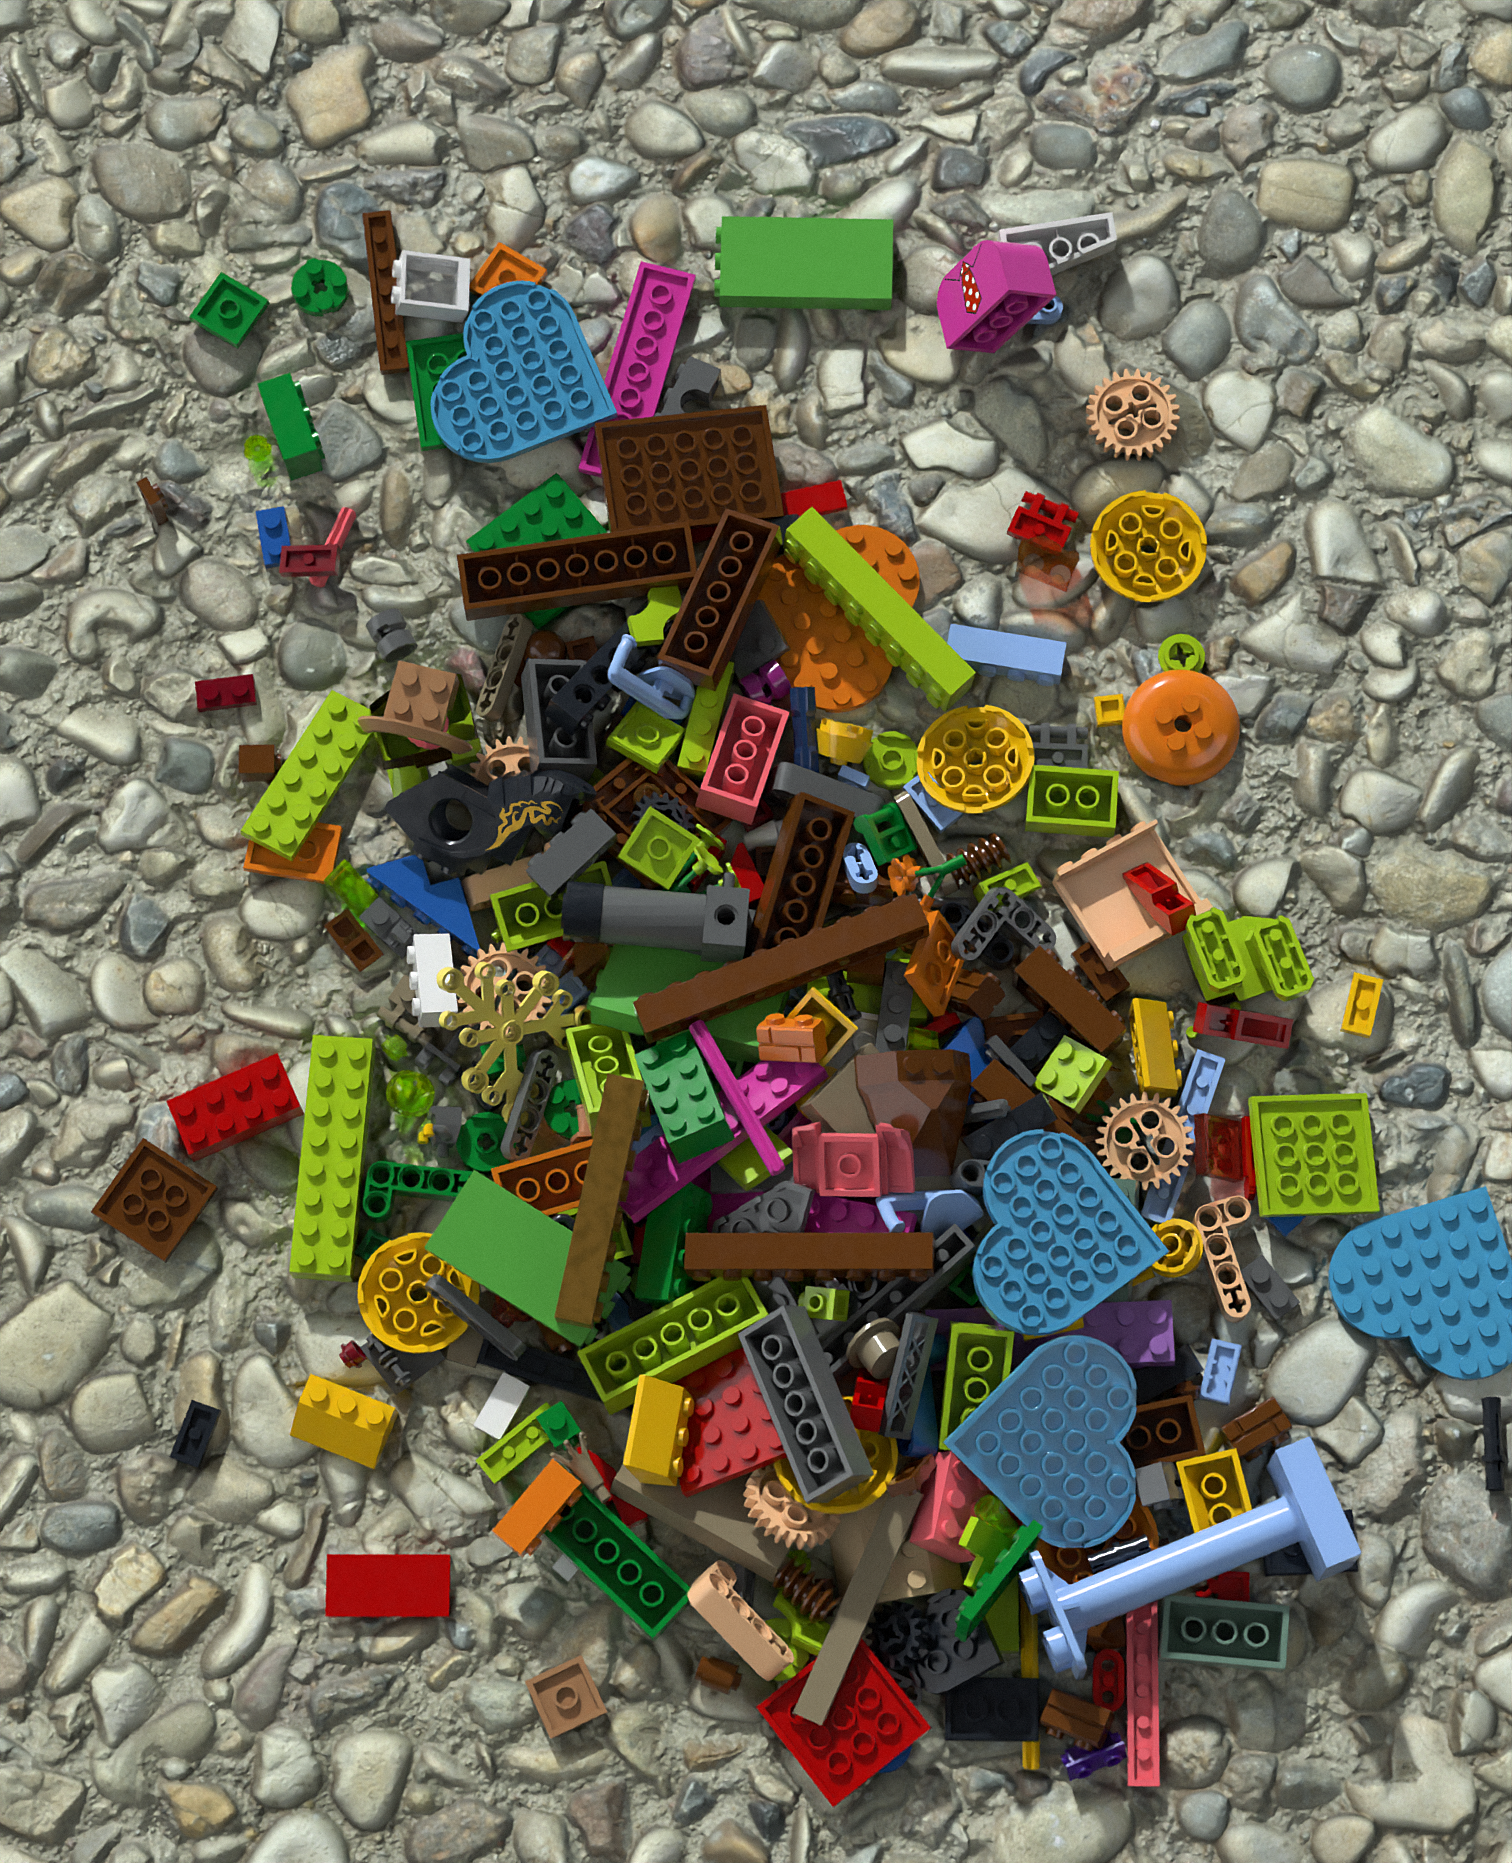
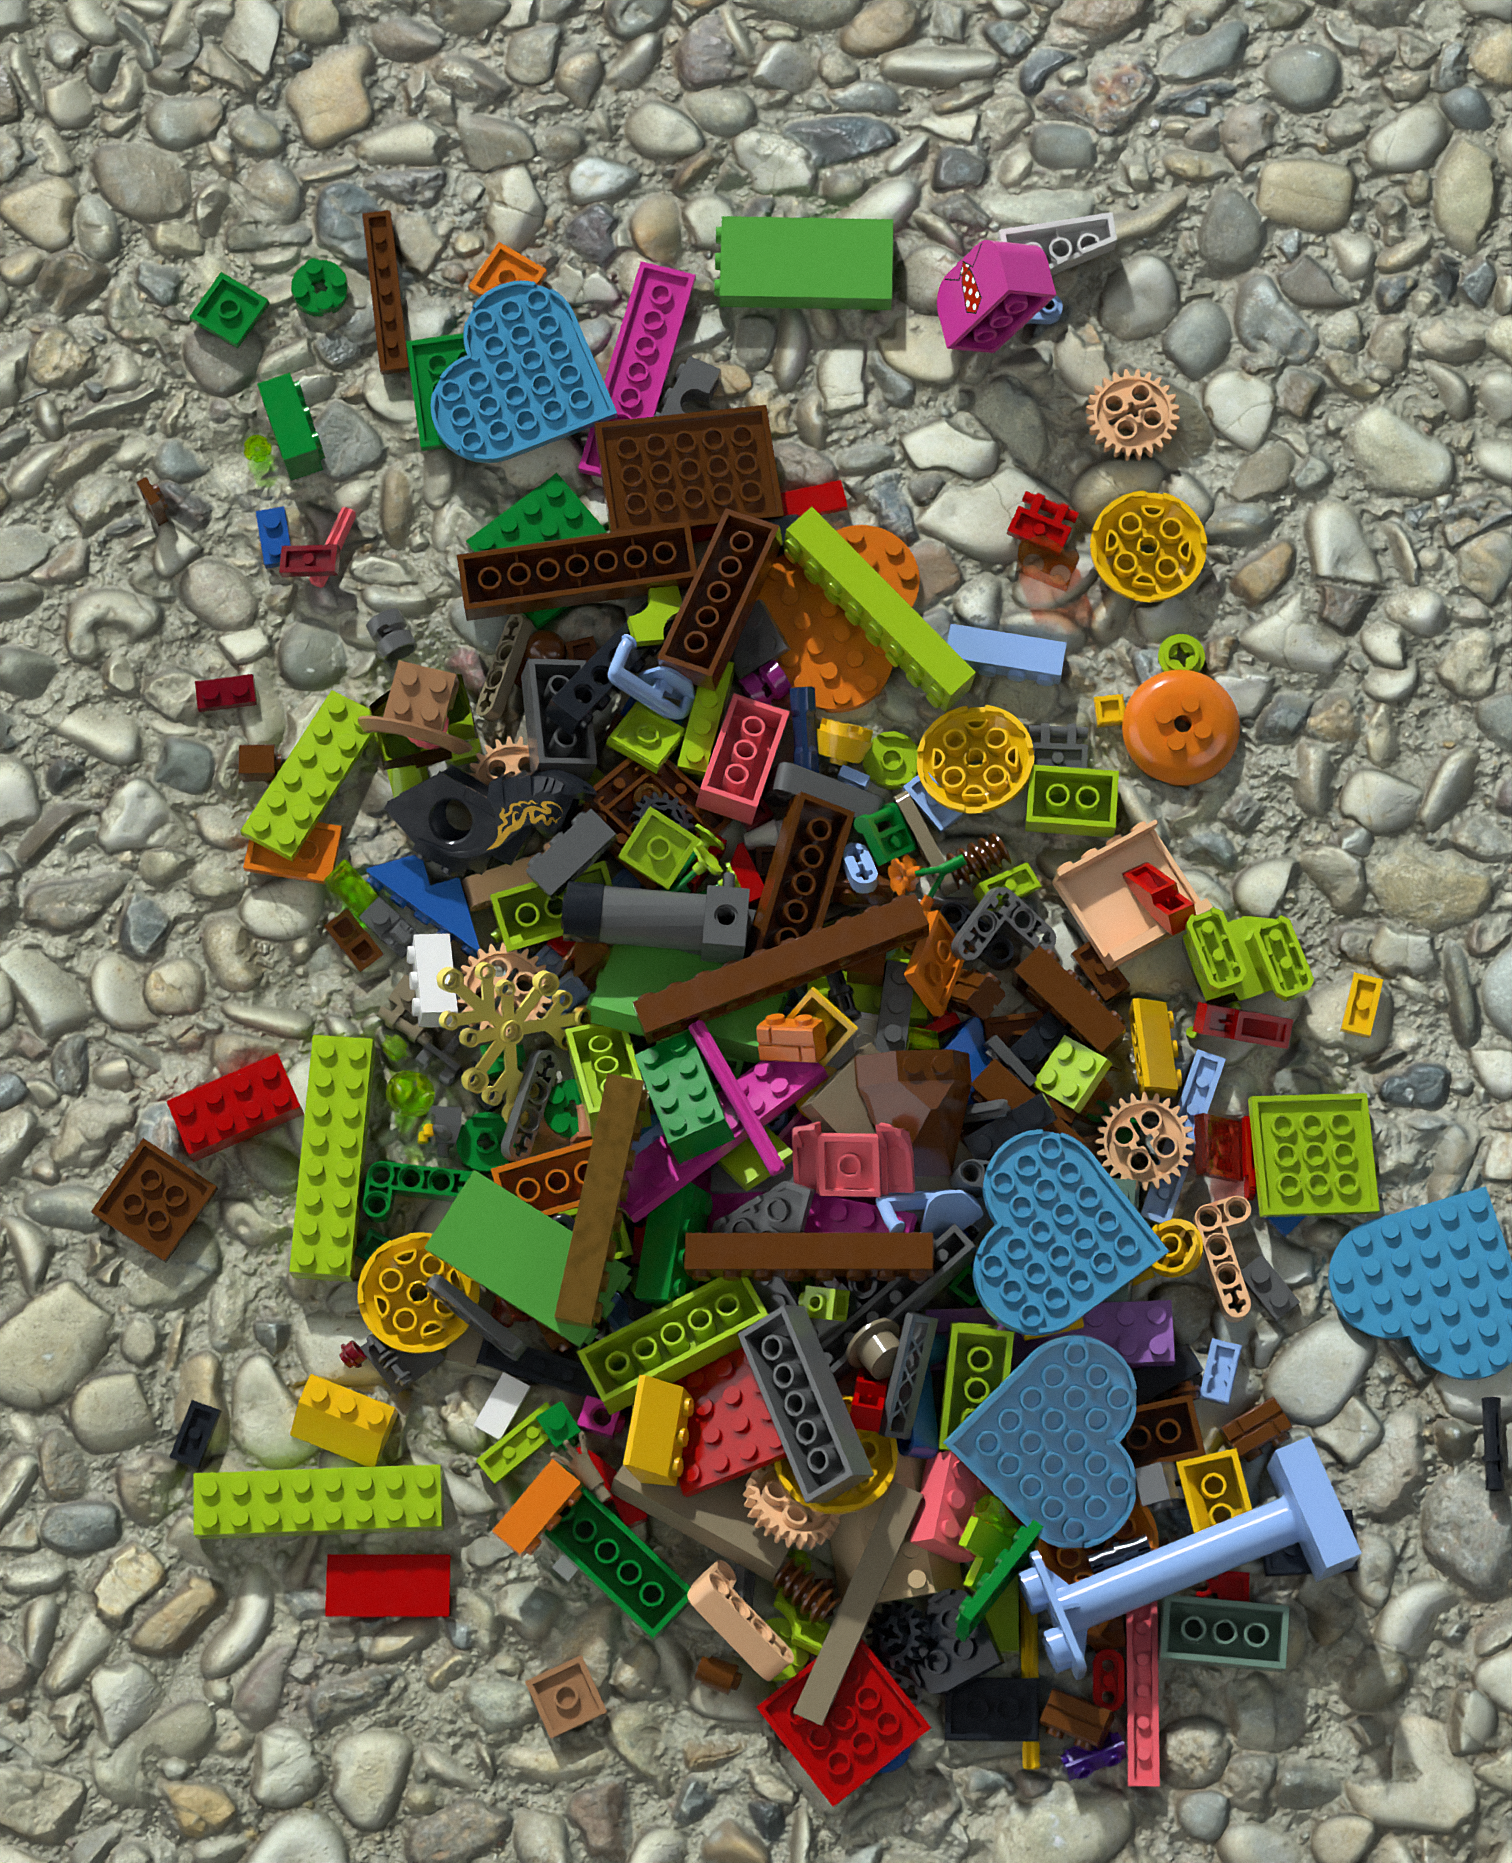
(318, 1501): none -> lime brick
(431, 286): window -> none
(590, 1409): none -> dark pink brick
(911, 1476): reddish brown plate -> none

